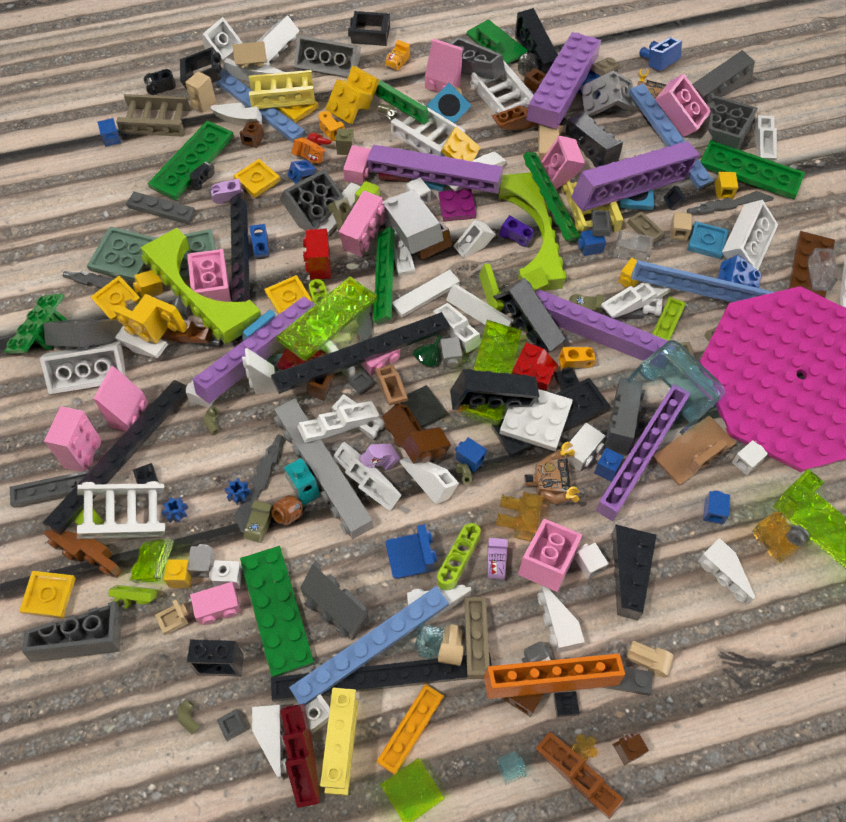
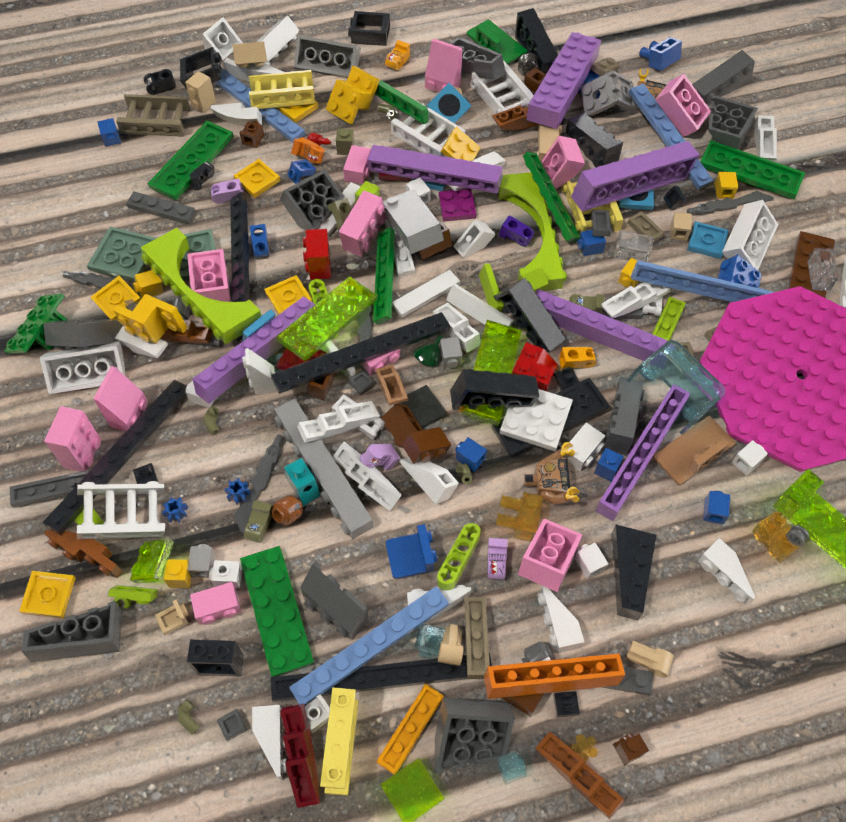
(329, 125): light orange leg -> none
(471, 732): none -> dark grey wedge

